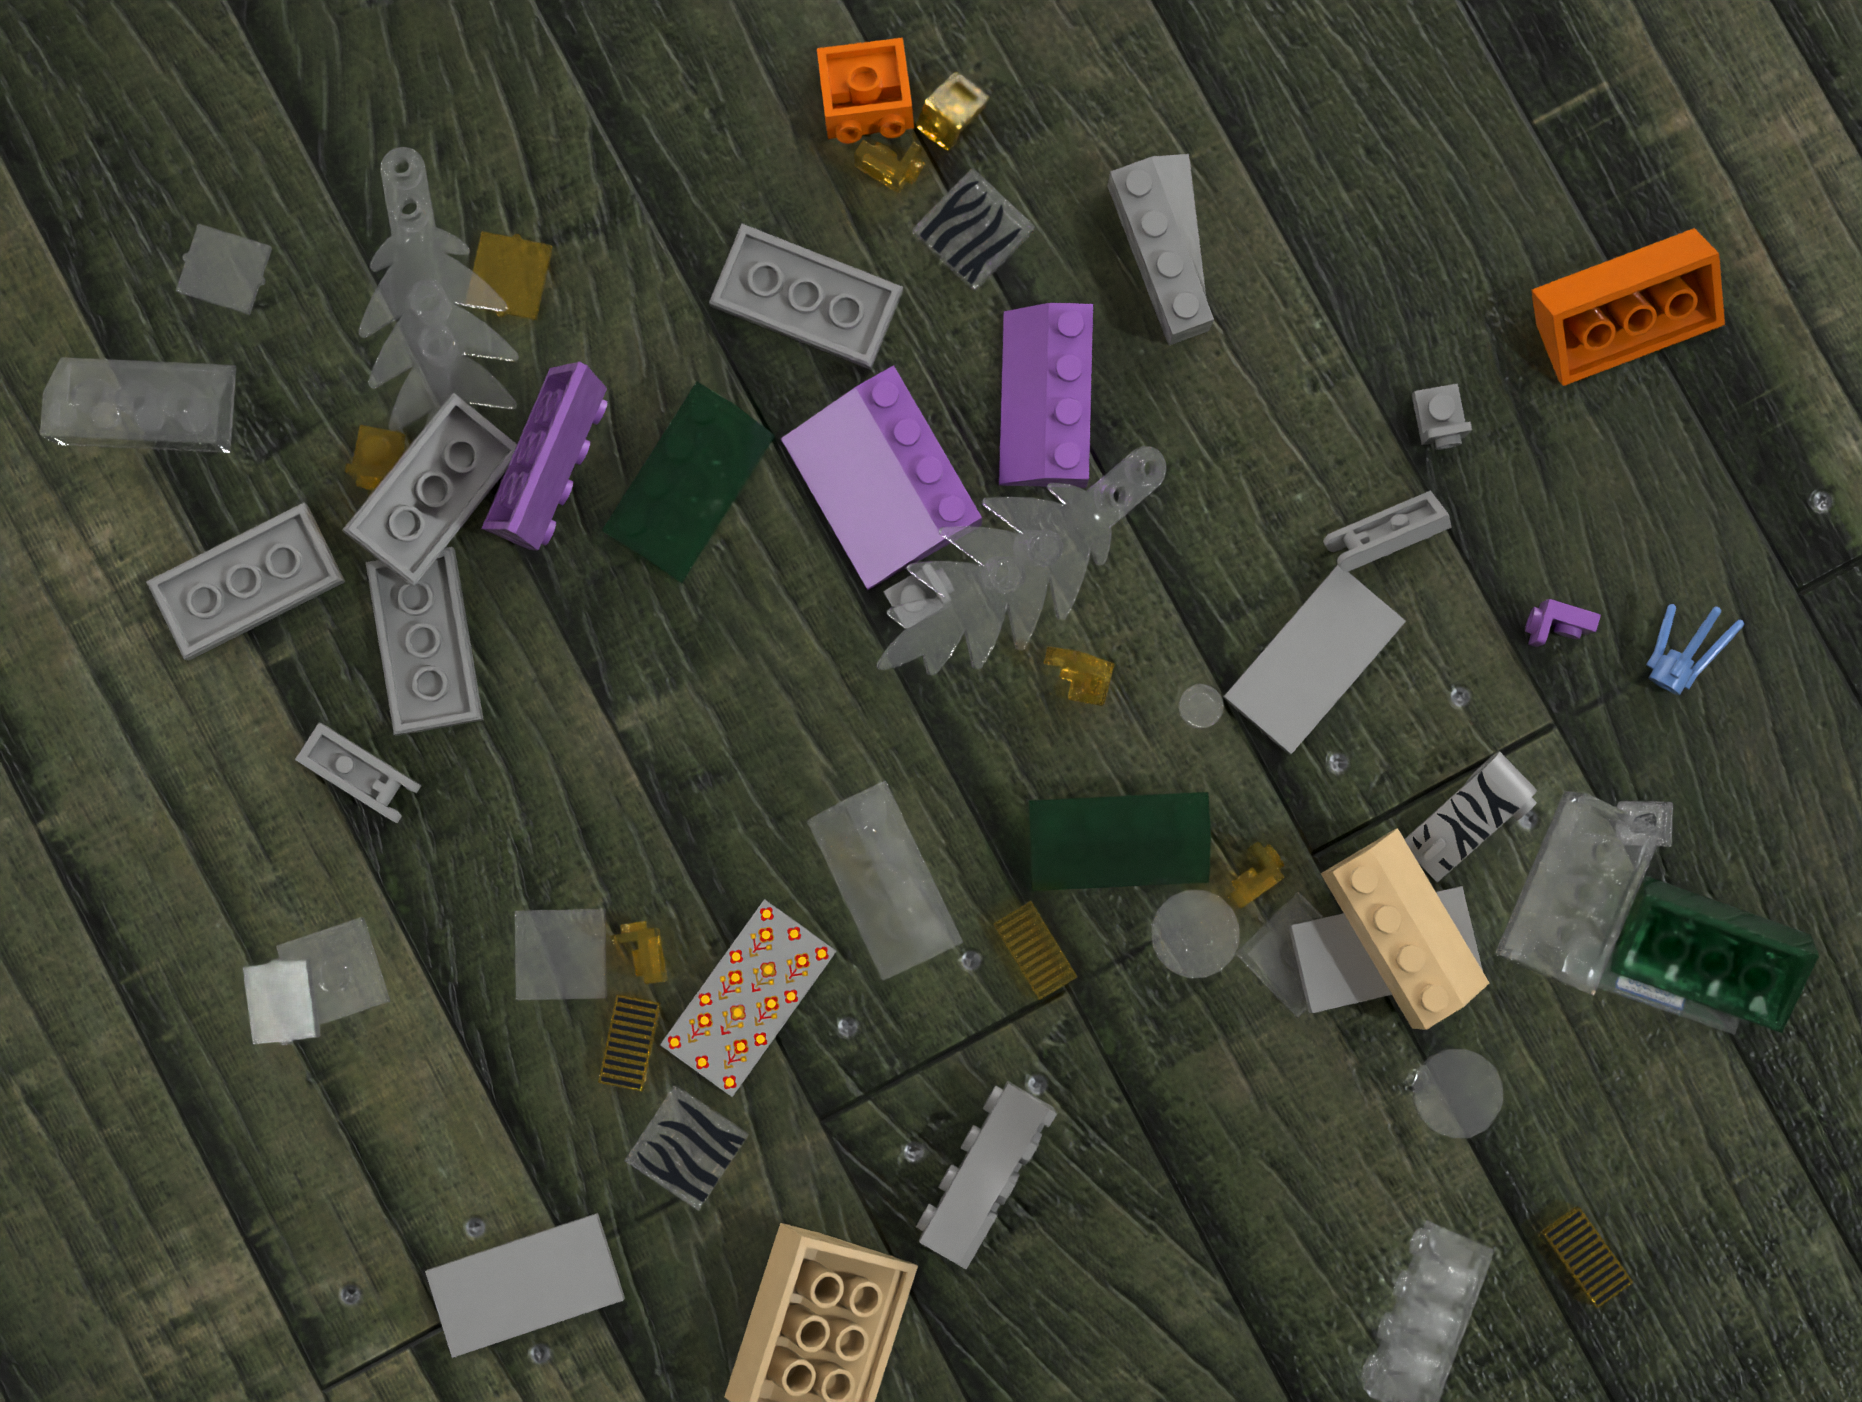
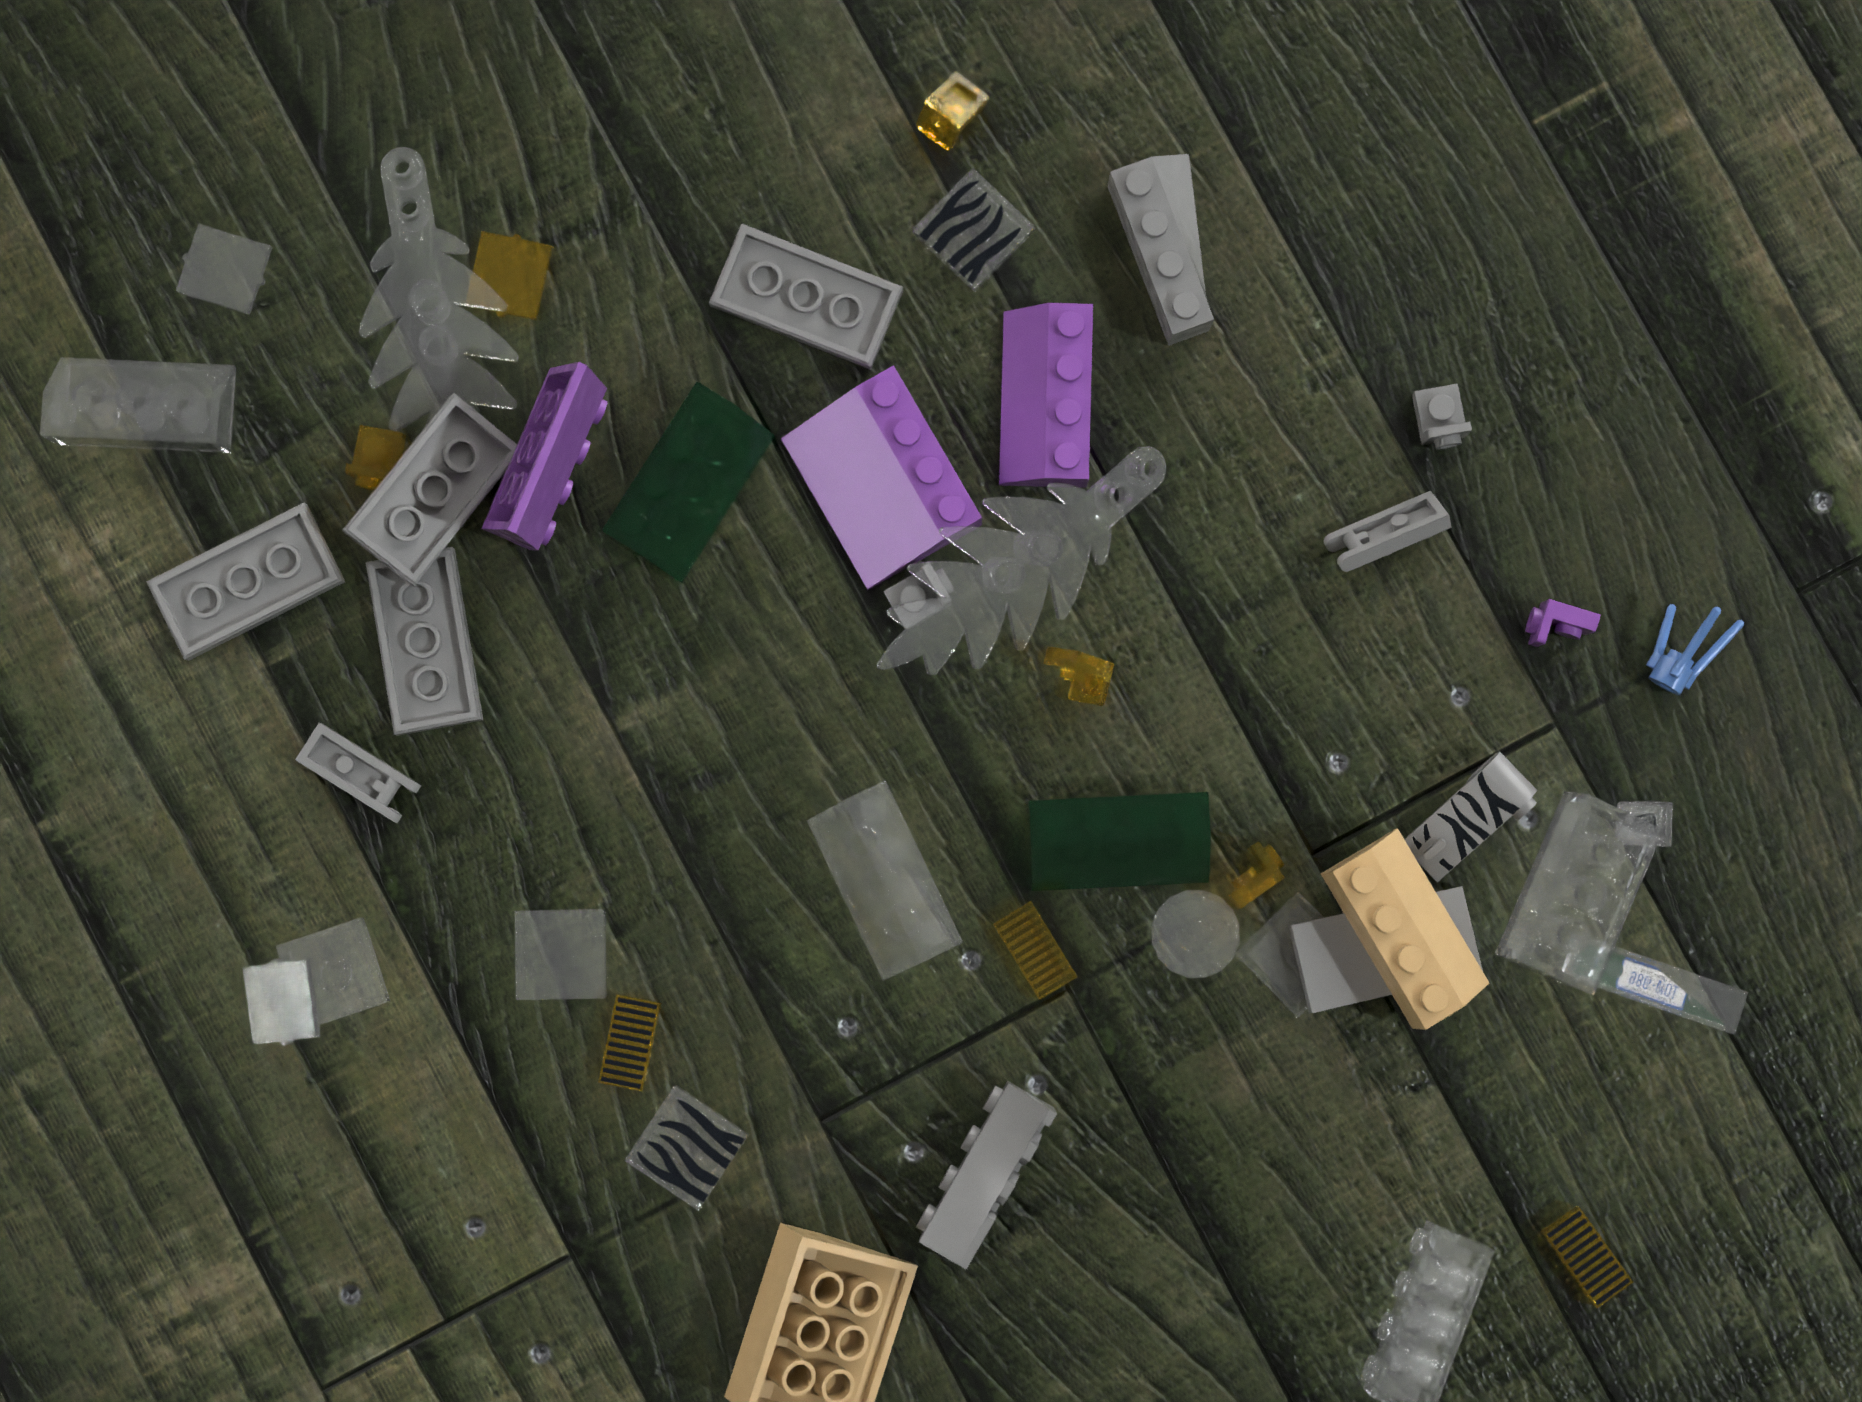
(525, 1285): light grey tile -> none
(649, 958): clear yellow bracket -> none
(748, 998): light grey tile -> none
(865, 90): orange plate -> none
(882, 165): clear yellow bracket -> none
(1200, 706): clear tile -> none
(1314, 659): light grey tile -> none
(1457, 1093): clear tile -> none
(1630, 306): orange slope -> none
(1714, 954): clear green slope -> none

